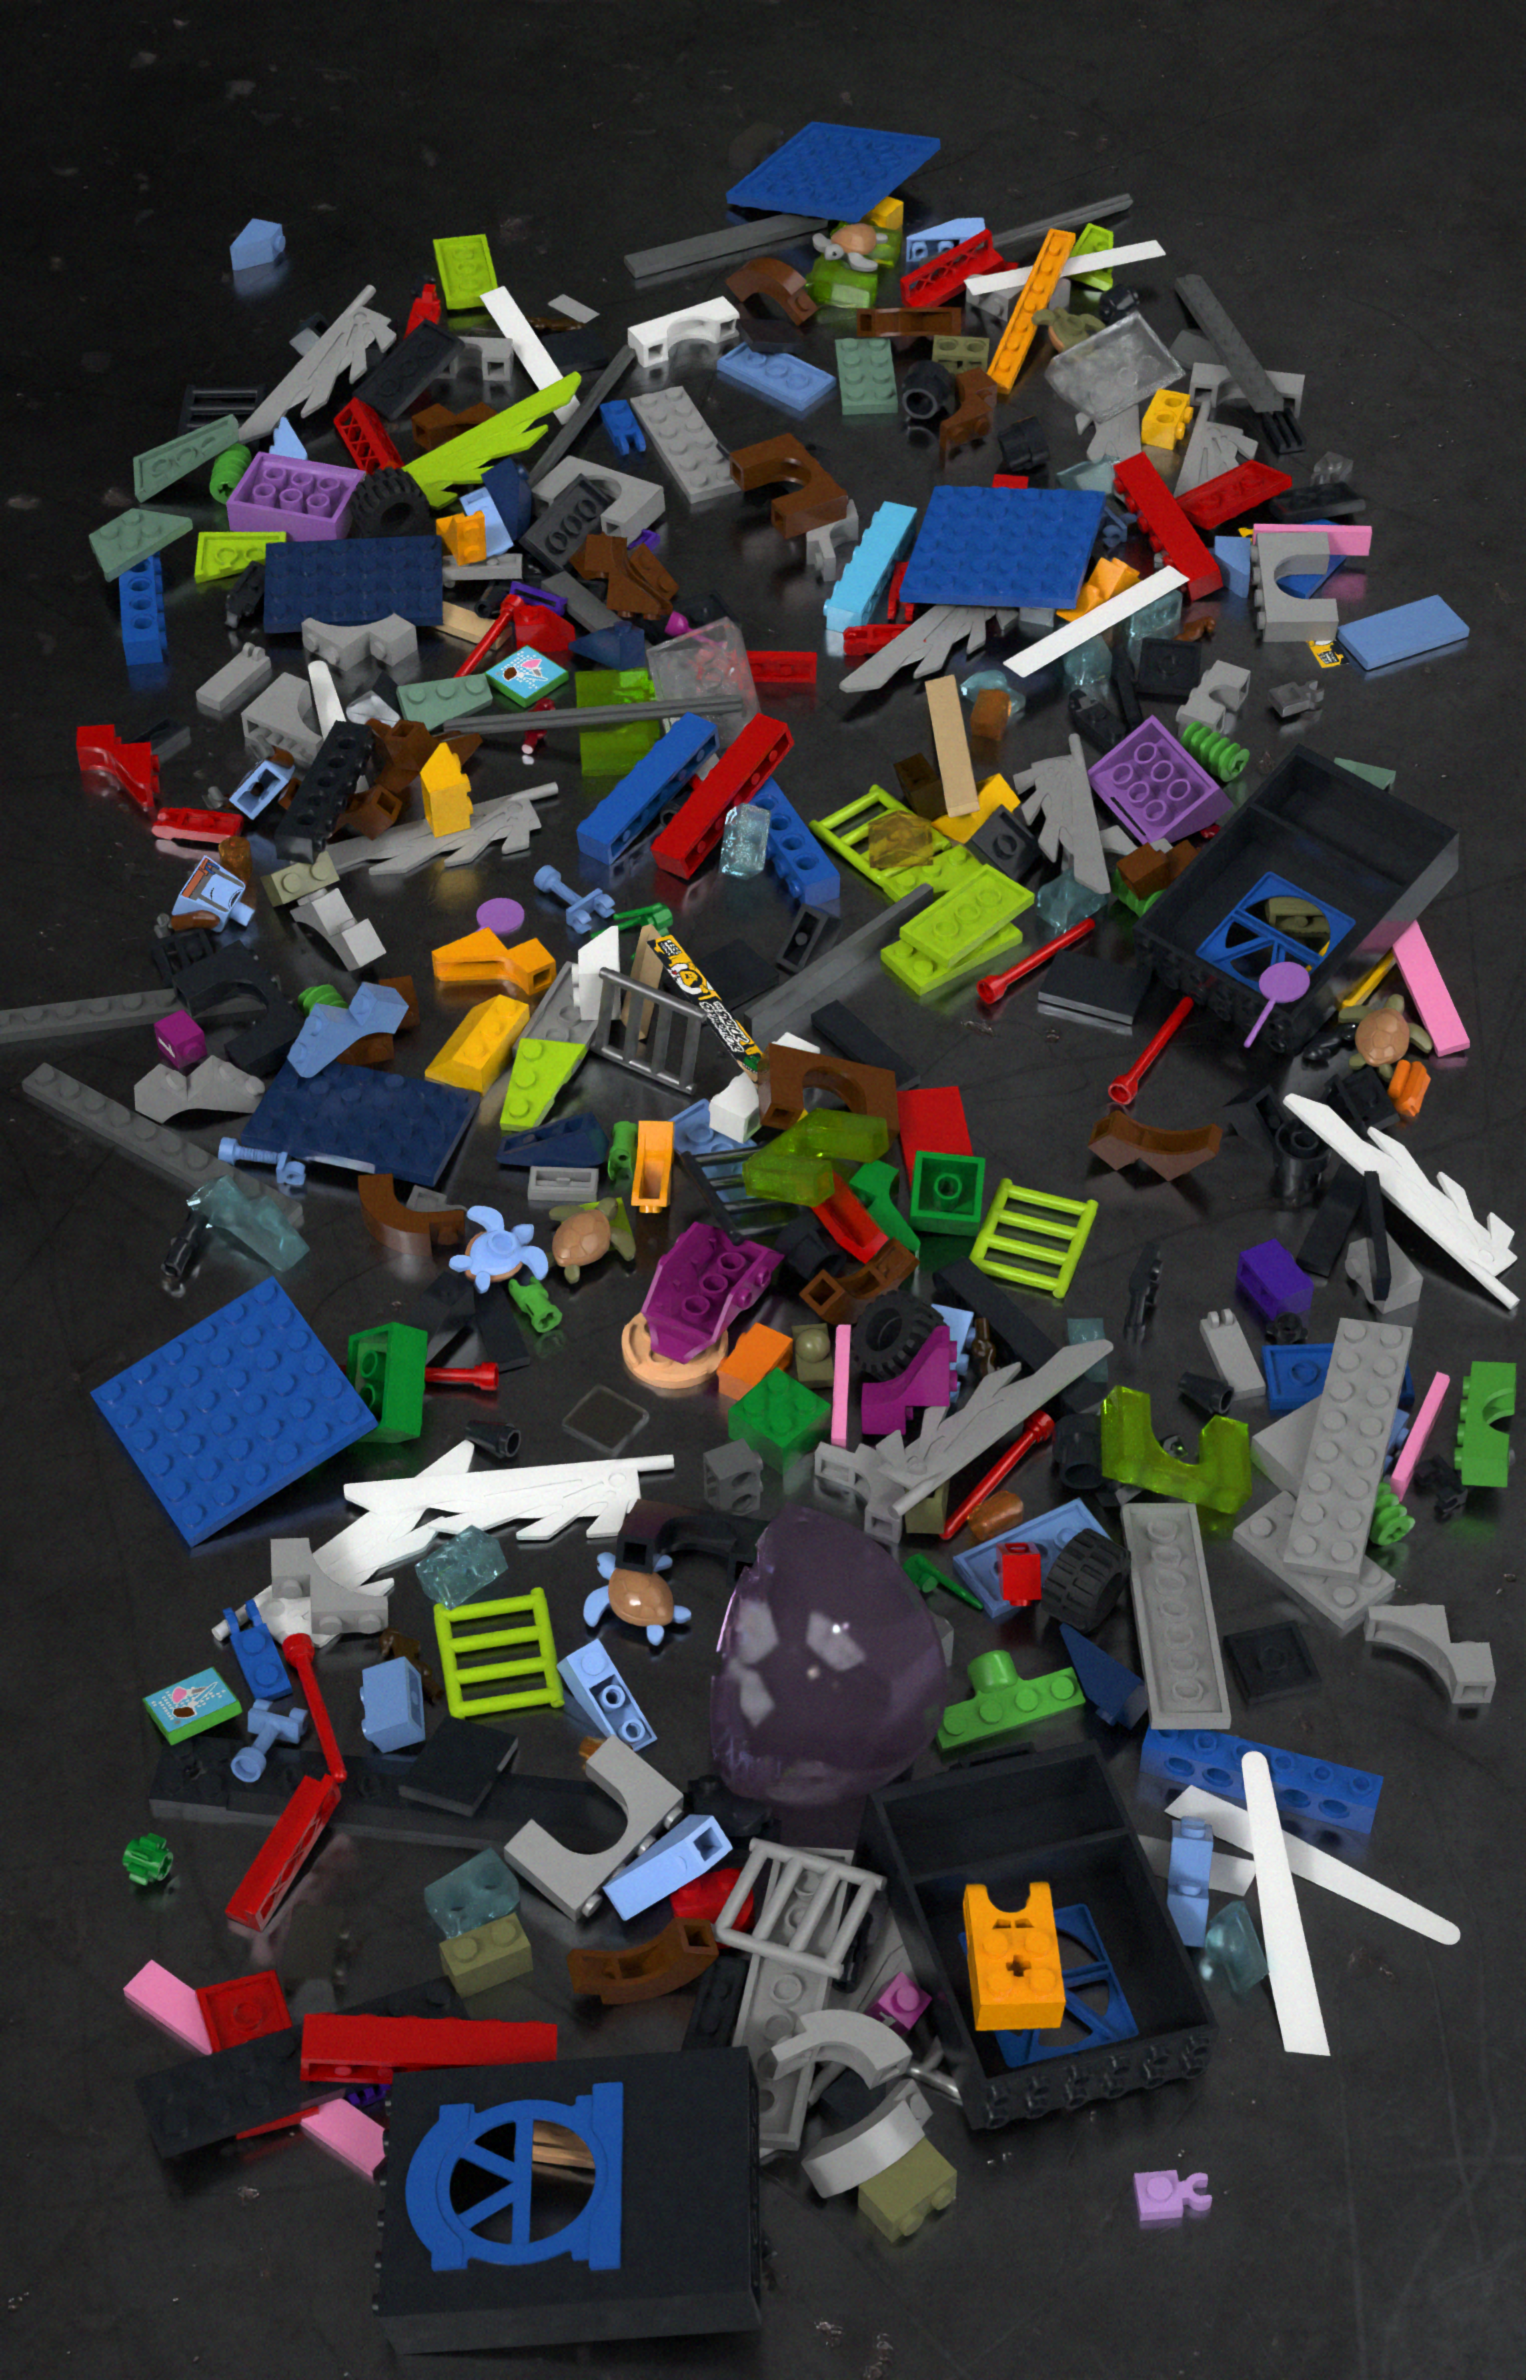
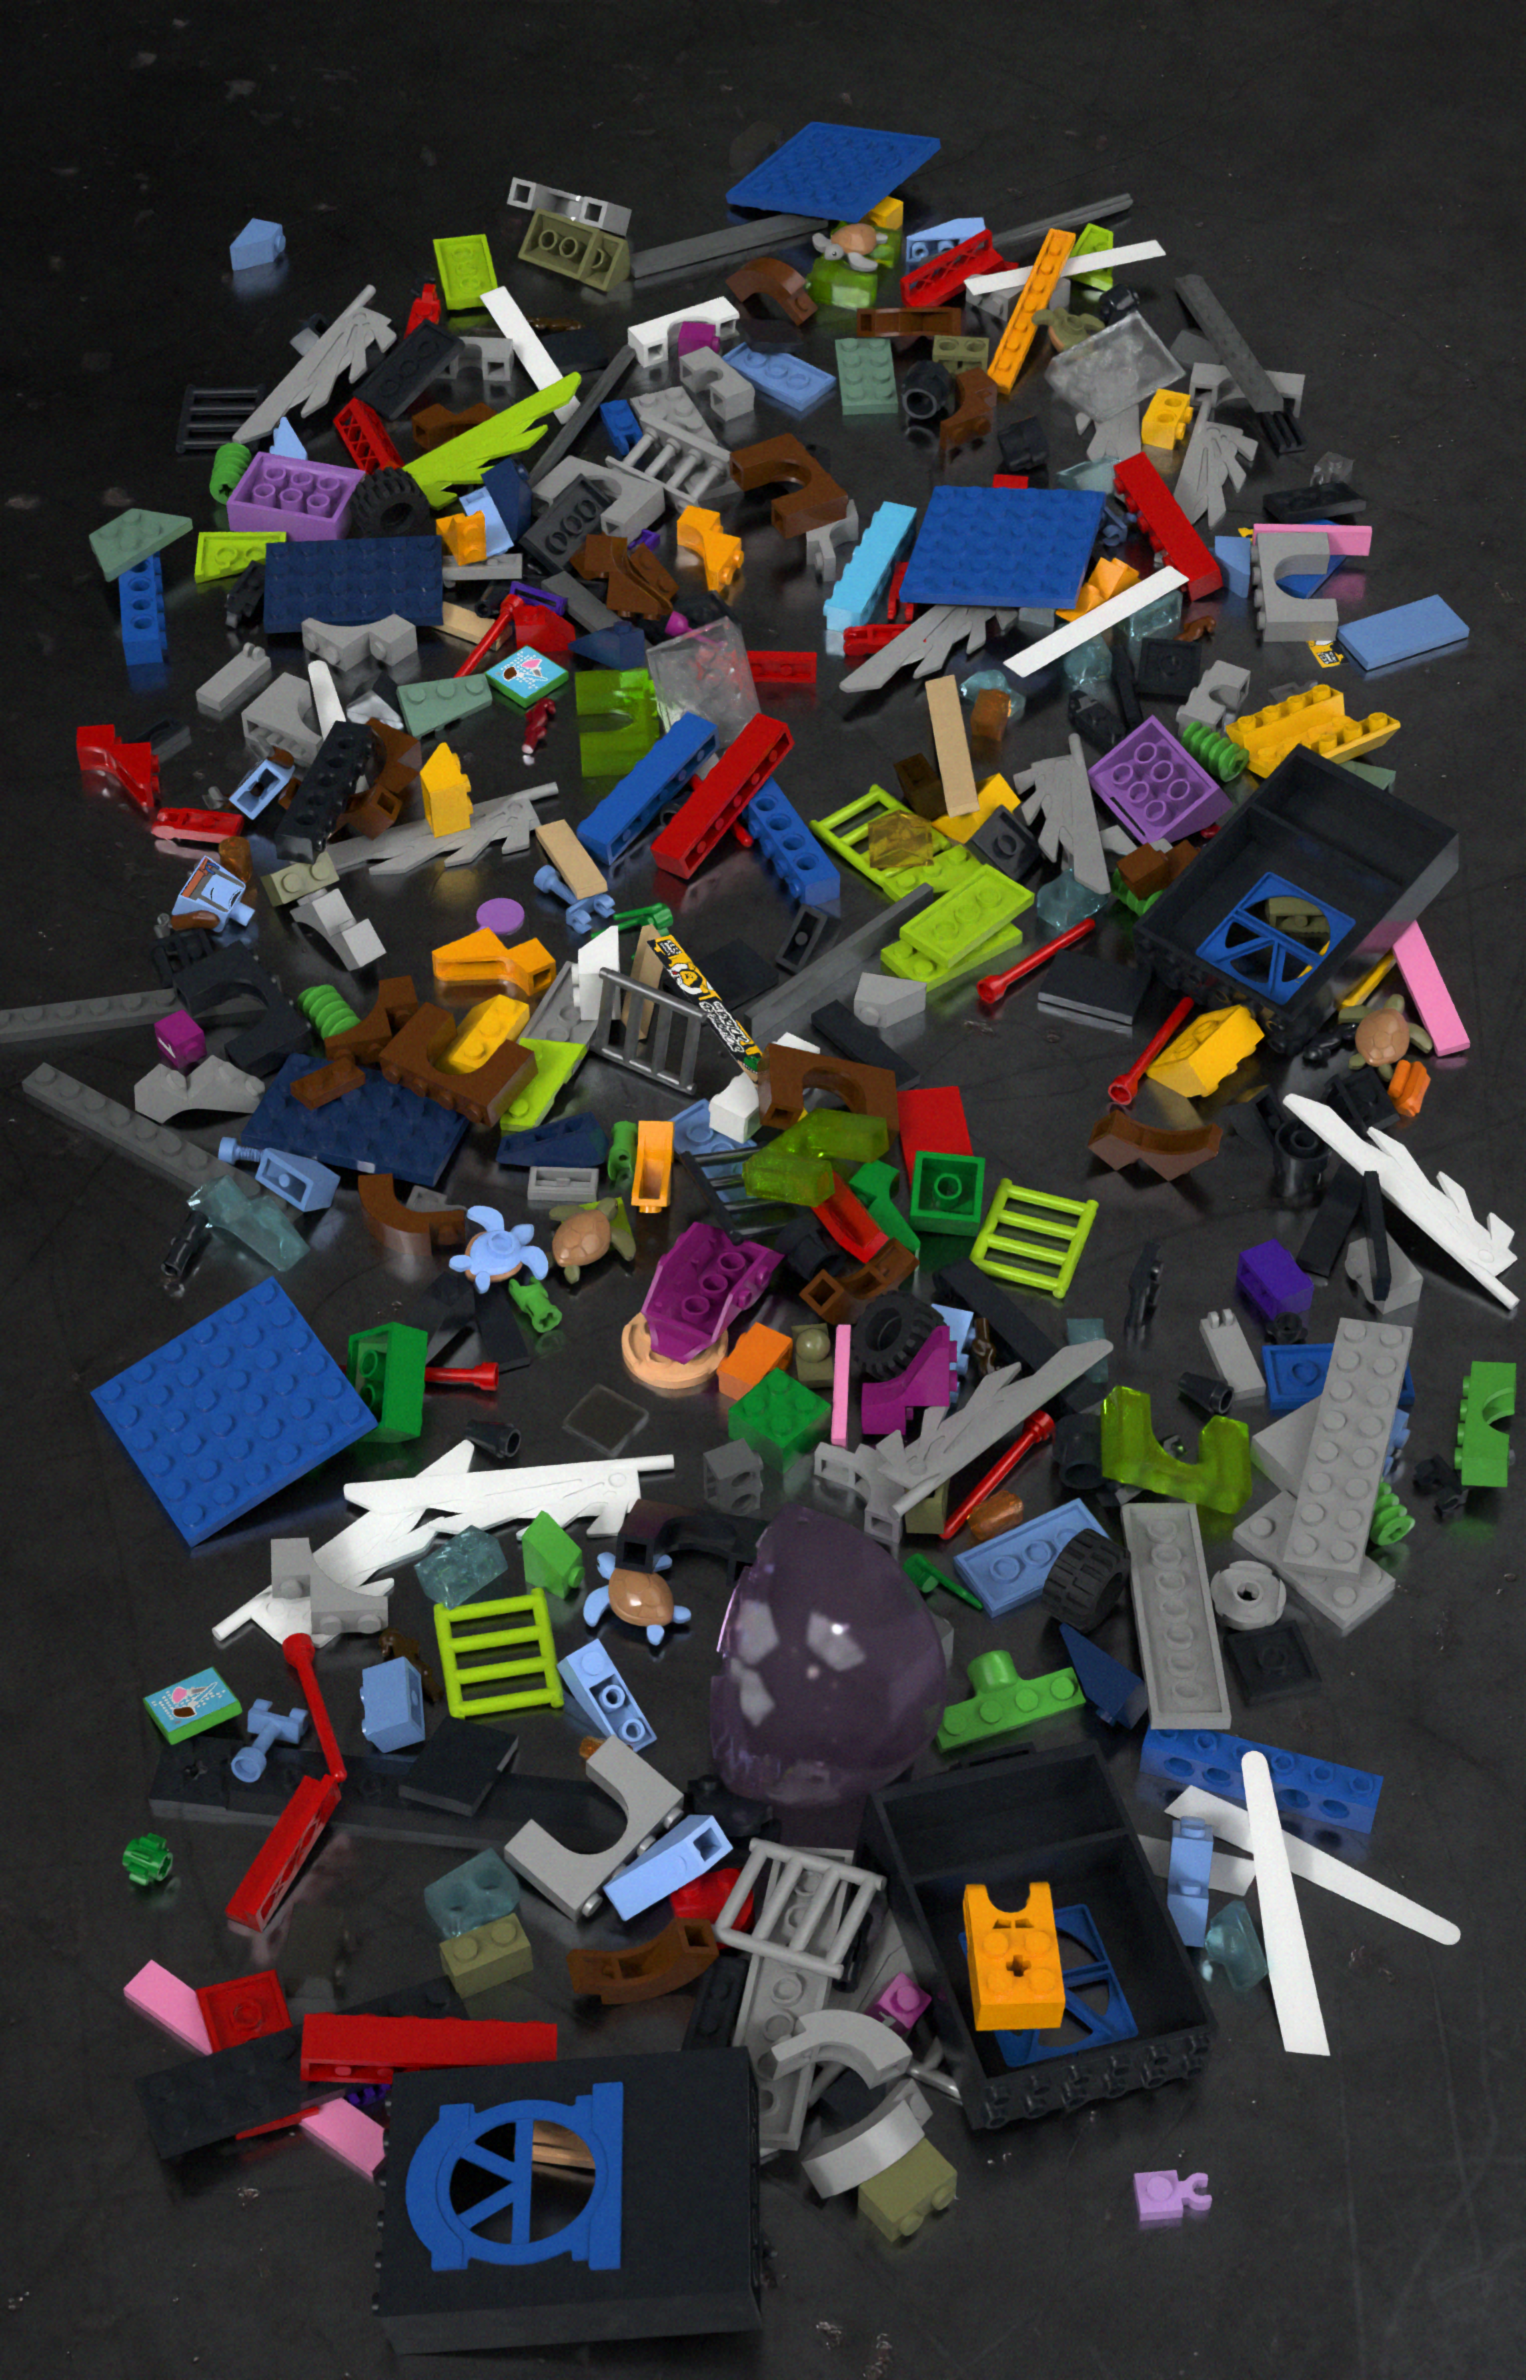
(176, 458): sand green wing -> none
(258, 1655): blue hinge -> none
(298, 1179): none -> medium blue slope
(327, 1083): none -> reddish brown plate
(333, 1029): medium blue arch -> none
(412, 744): reddish brown arch -> none
(479, 1094): none -> reddish brown arch
(551, 1557): none -> bright green slope
(571, 859): none -> tan tile
(573, 309): light grey sticker -> none
(576, 250): none -> olive slope
(584, 209): none -> light grey arch
(596, 715): dark grey axle -> none
(675, 441): none -> light grey fence
(696, 336): none -> magenta brick
(721, 552): none -> light orange arch
(728, 390): none -> light grey arch
(744, 841): clear light blue brick -> none
(887, 999): none -> light grey slope
(1019, 1572): red slope -> none
(1207, 1052): none -> yellow slope
(1232, 493): red plate -> none
(1243, 1614): none -> light grey plate
(1280, 984): medium lavender piece -> none
(1314, 721): none -> yellow slope
(1419, 1435): bright pink tile -> none
(1424, 1631): light grey arch -> none

